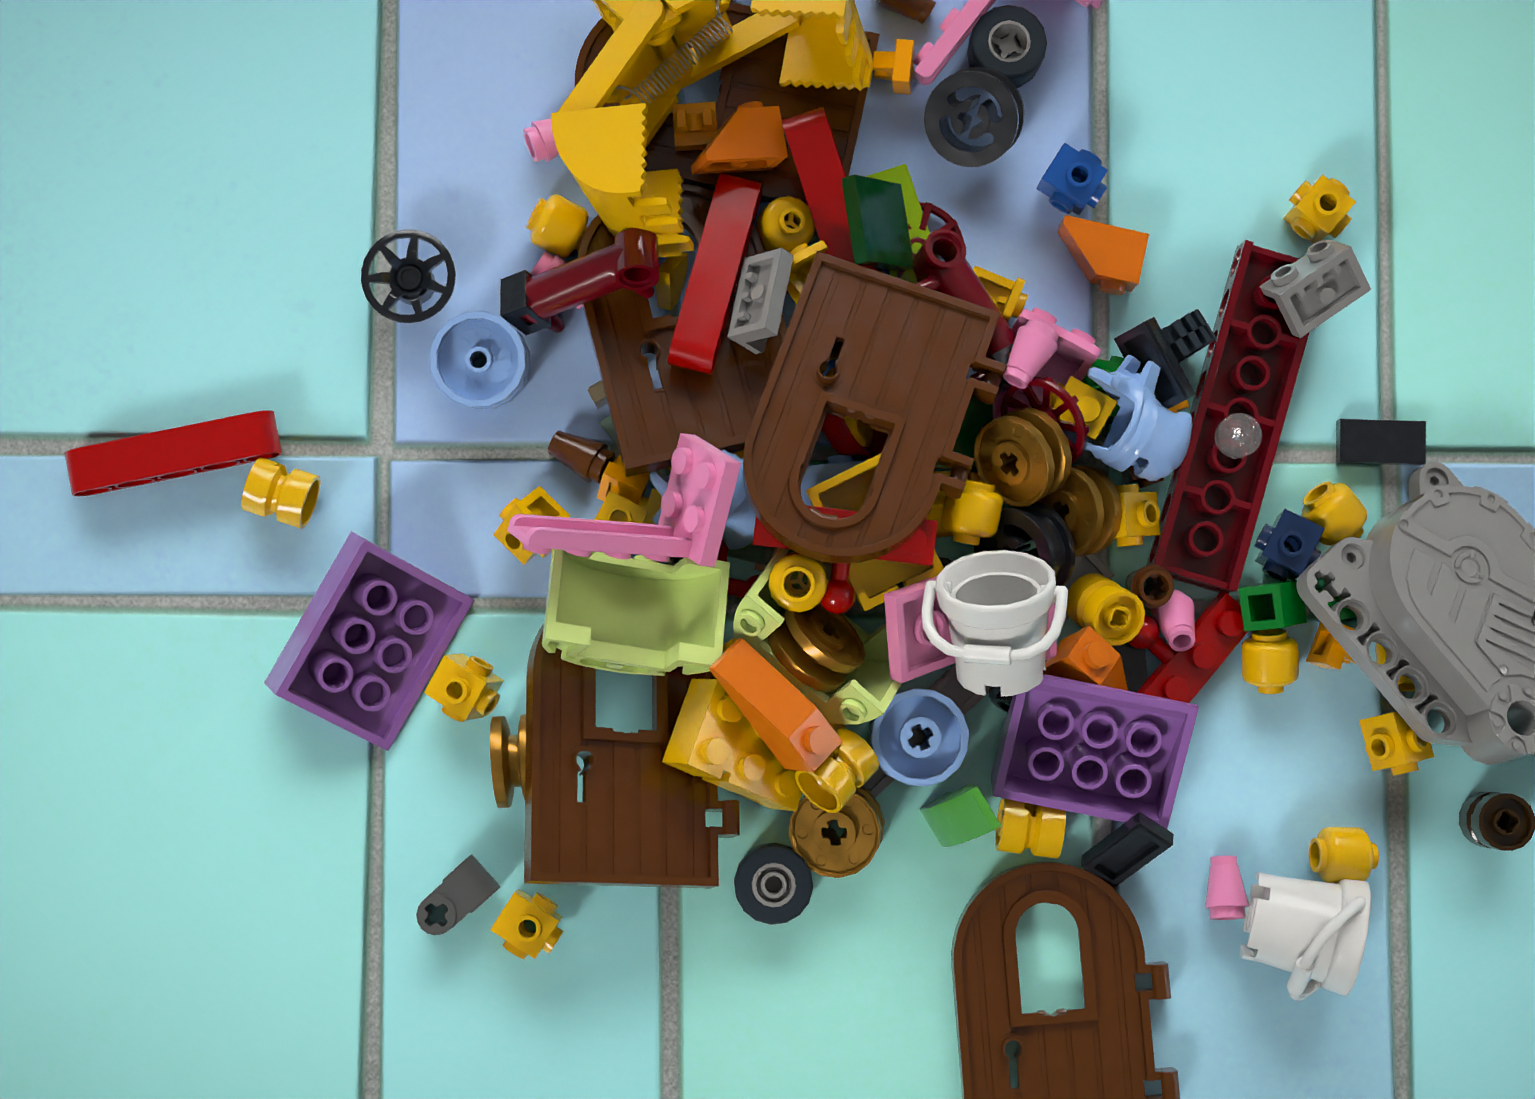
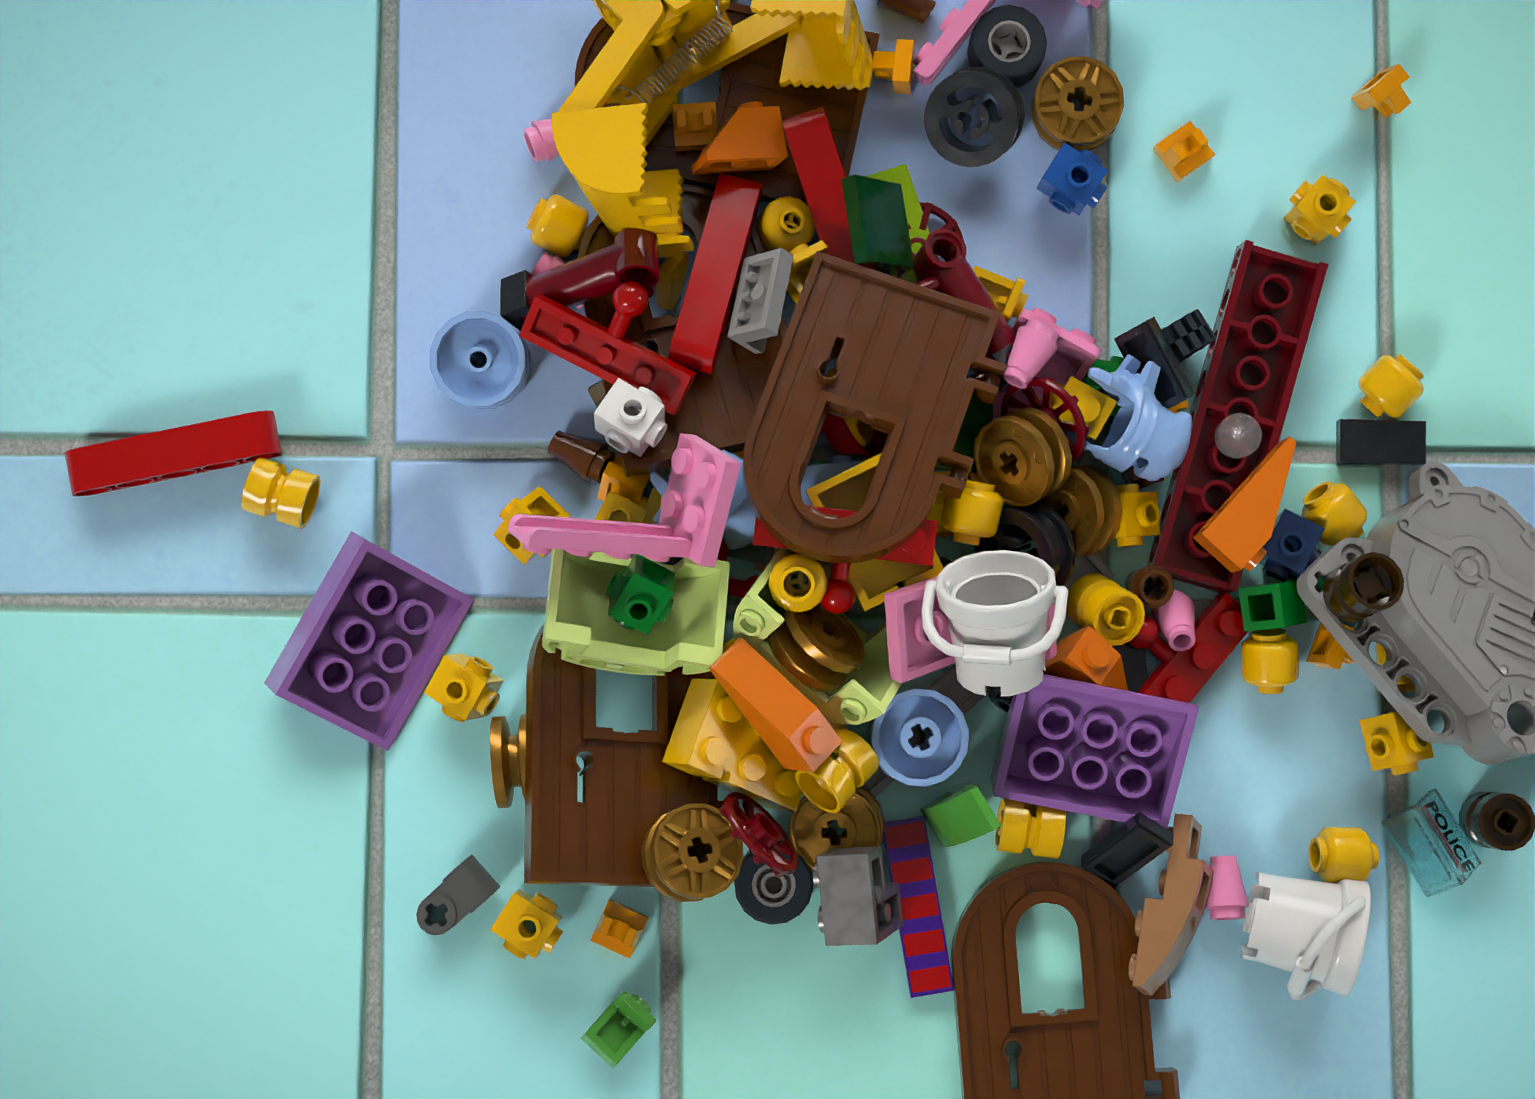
(408, 277): black wheel -> none
(605, 349): none -> red plate
(619, 928): none -> light orange tile
(619, 1028): none -> bright green bracket
(630, 418): none -> white brick
(641, 594): none -> green brick
(688, 877): none -> pearl gold wheel
(760, 833): none -> dark red wheel
(854, 897): none -> flat silver brick
(923, 929): none -> tile
(1099, 97): none -> pearl gold wheel
(1105, 253): orange slope -> none
(1170, 924): none -> medium nougat slope
(1184, 151): none -> light orange tile
(1248, 516): none -> orange slope
(1316, 285): light grey bracket -> none
(1363, 587): none -> dark brown wheel
(1384, 92): none -> light orange tile
(1391, 386): none -> yellow head
(1432, 844): none -> clear light blue panel

